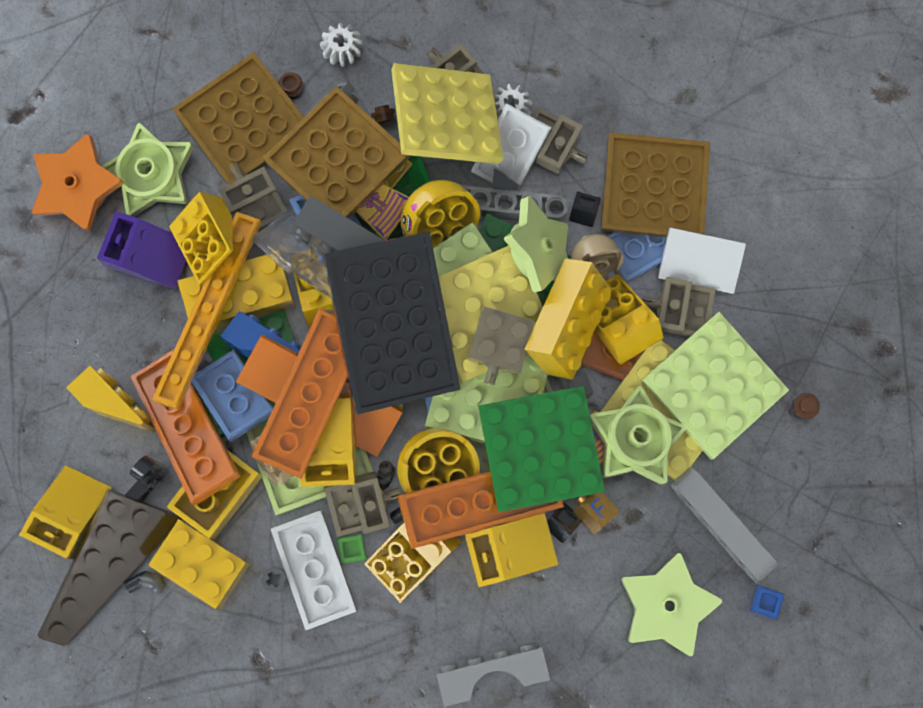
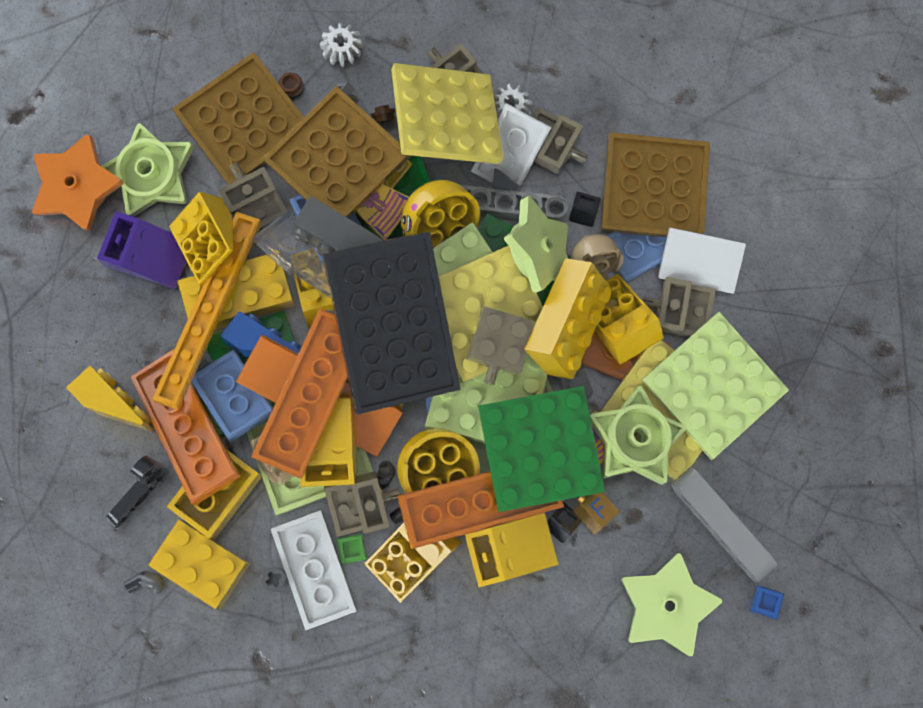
(65, 512): yellow slope -> none
(112, 548): dark brown wing -> none
(458, 683): light grey arch -> none
(806, 405): reddish brown plate -> none

